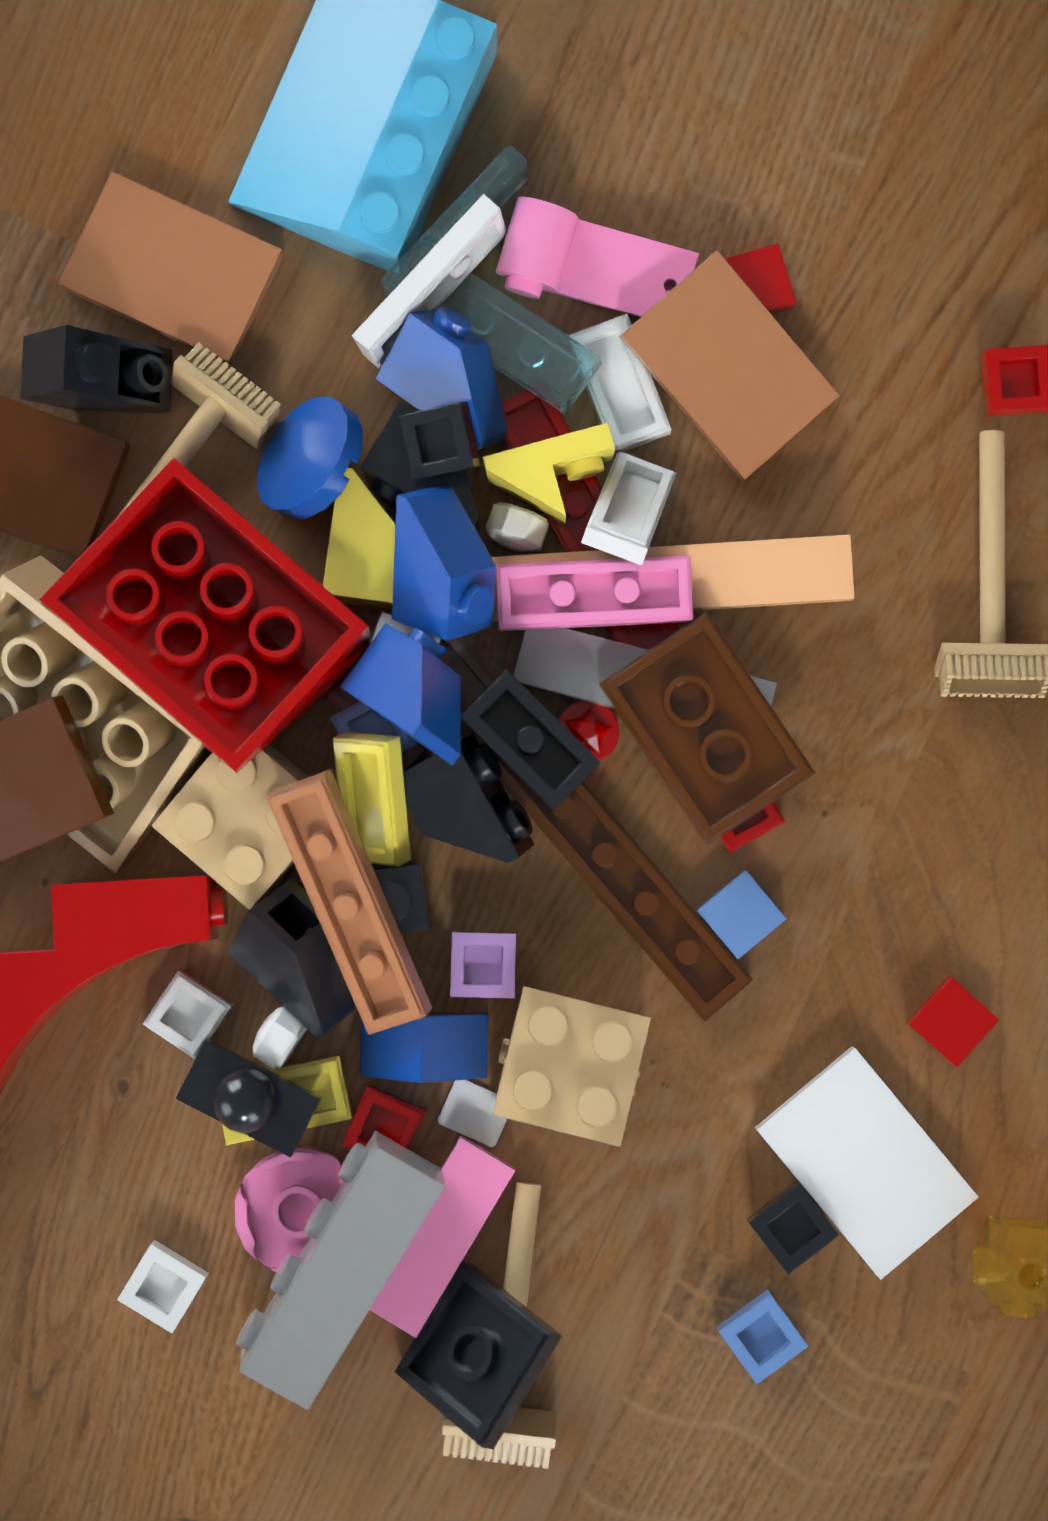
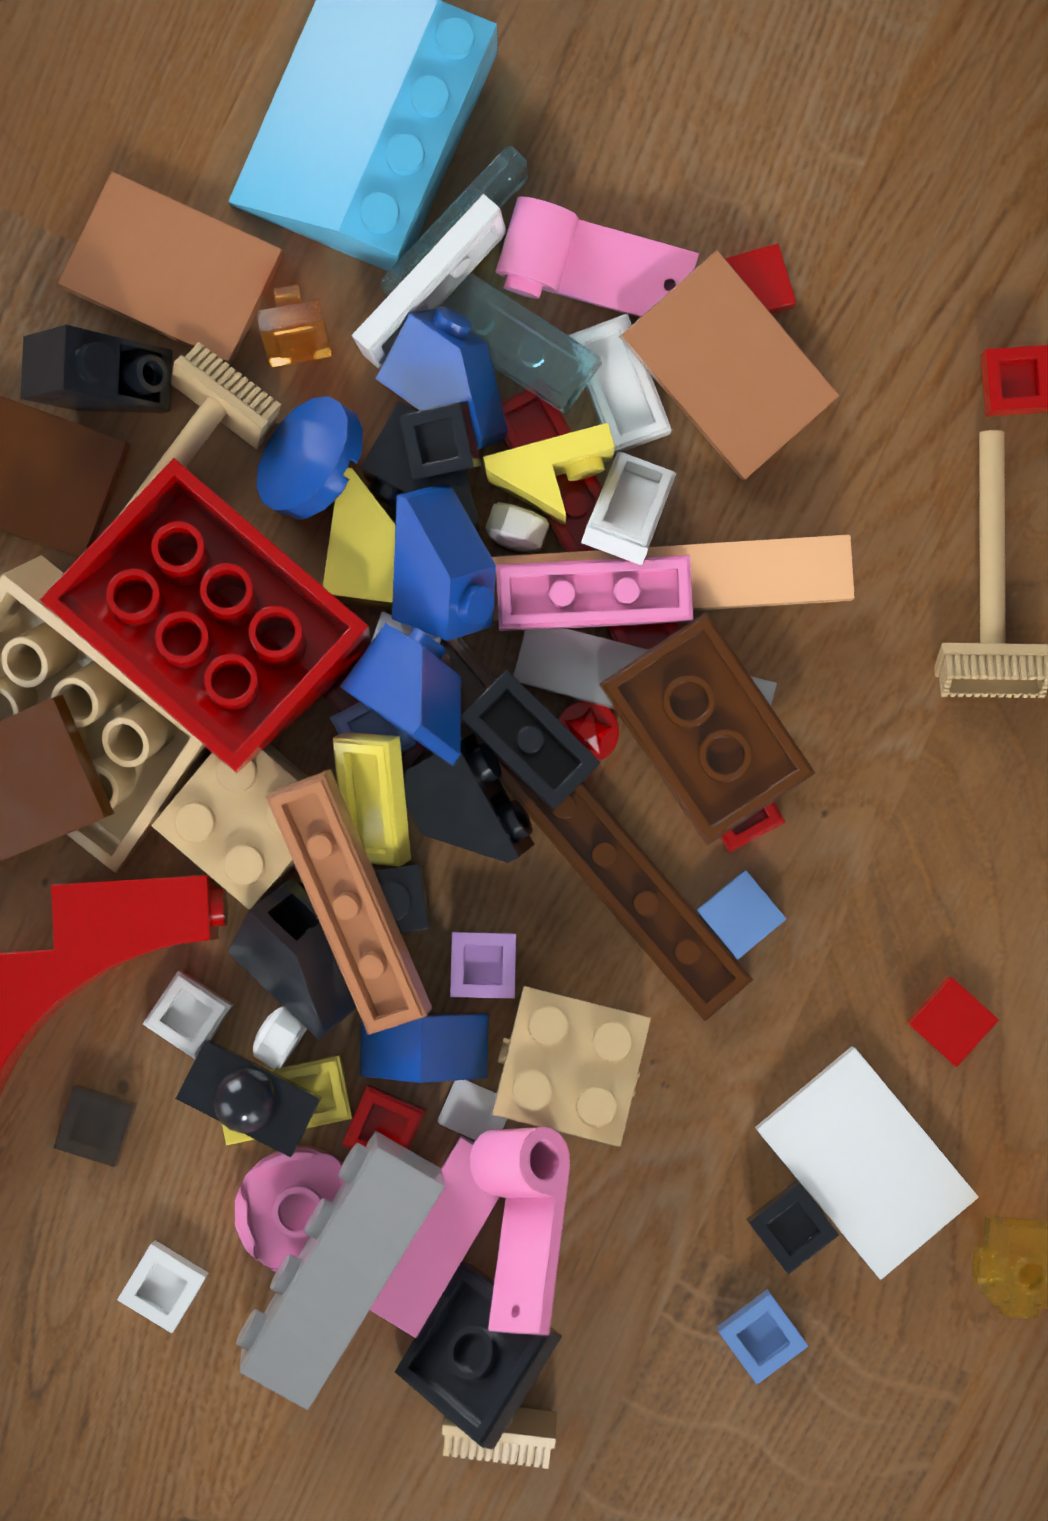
(95, 1125): none -> clear smoke tile
(293, 329): none -> clear orange tile
(532, 1174): none -> bright pink door

